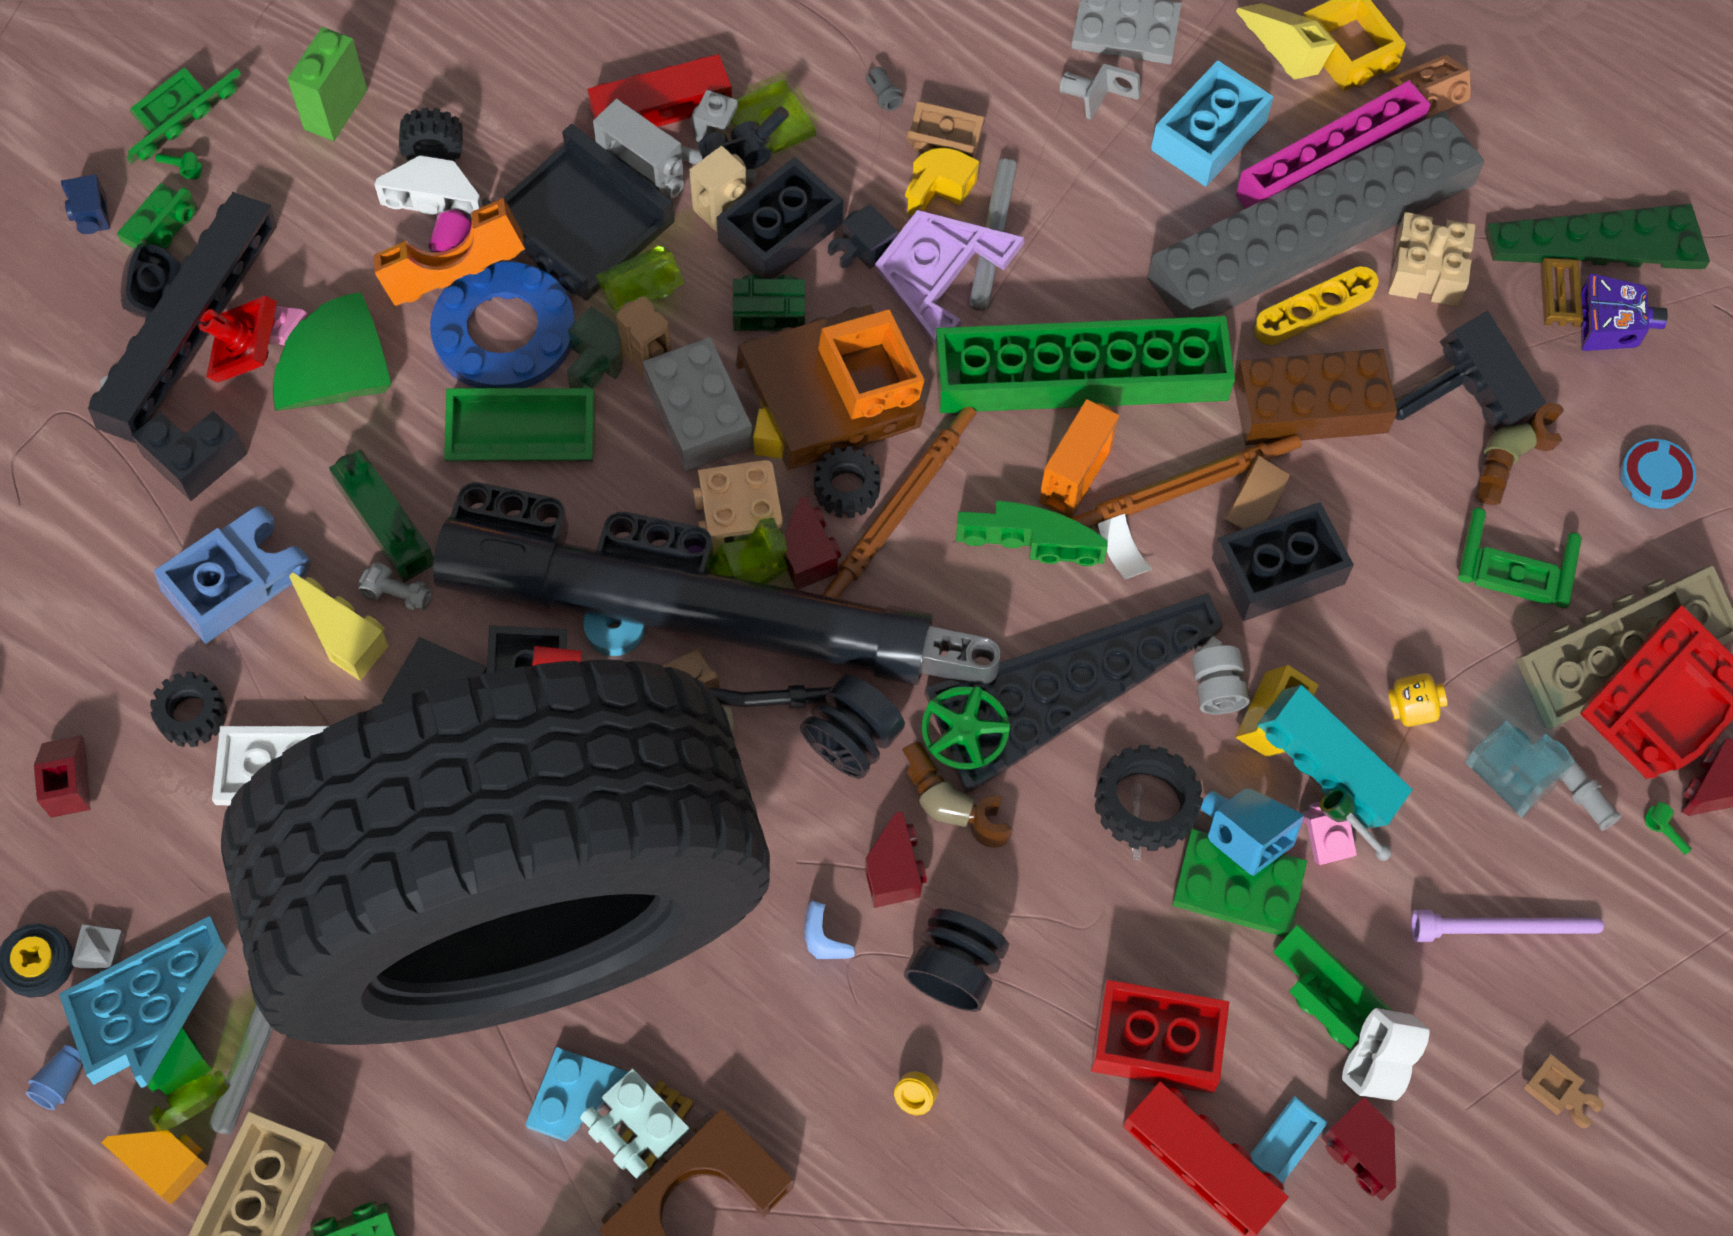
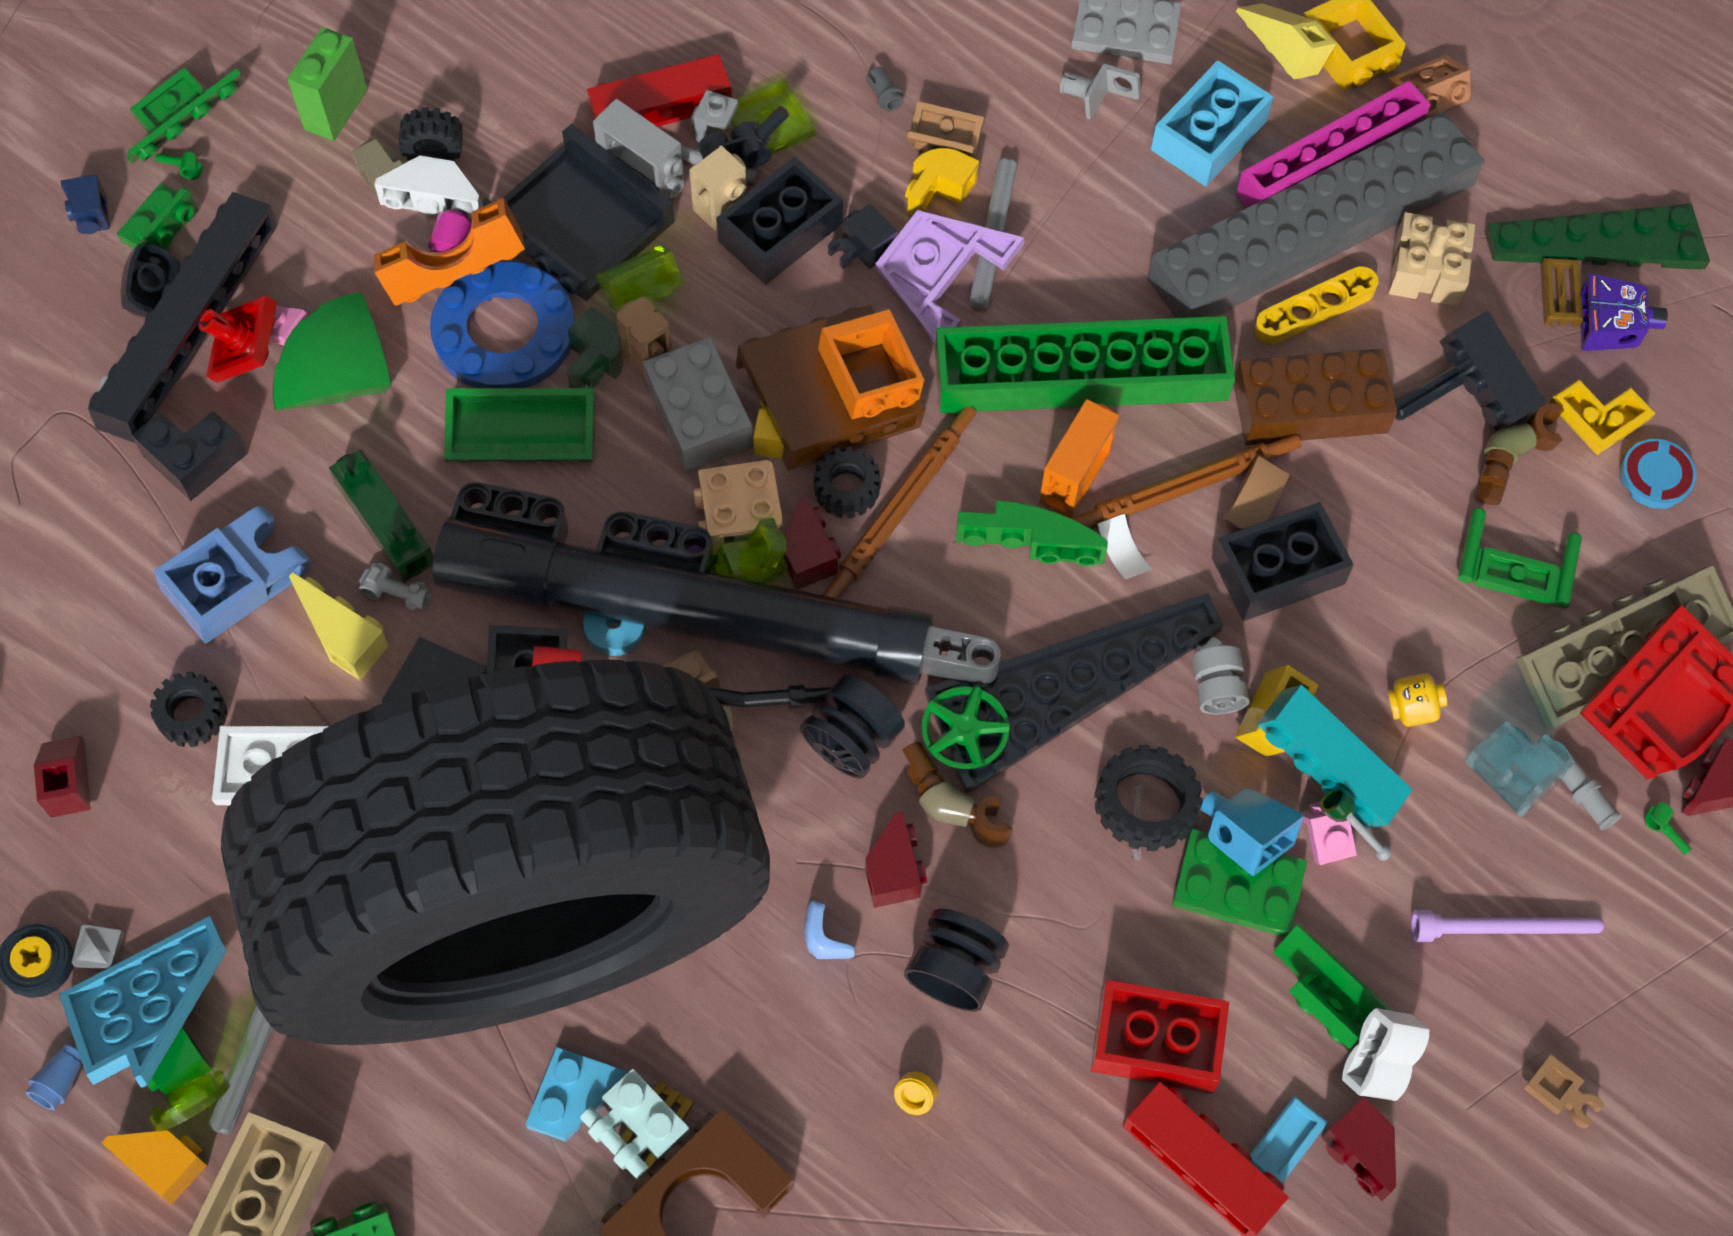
(374, 162): none -> dark tan brick
(768, 303): dark green brick -> none
(1601, 424): none -> yellow brick

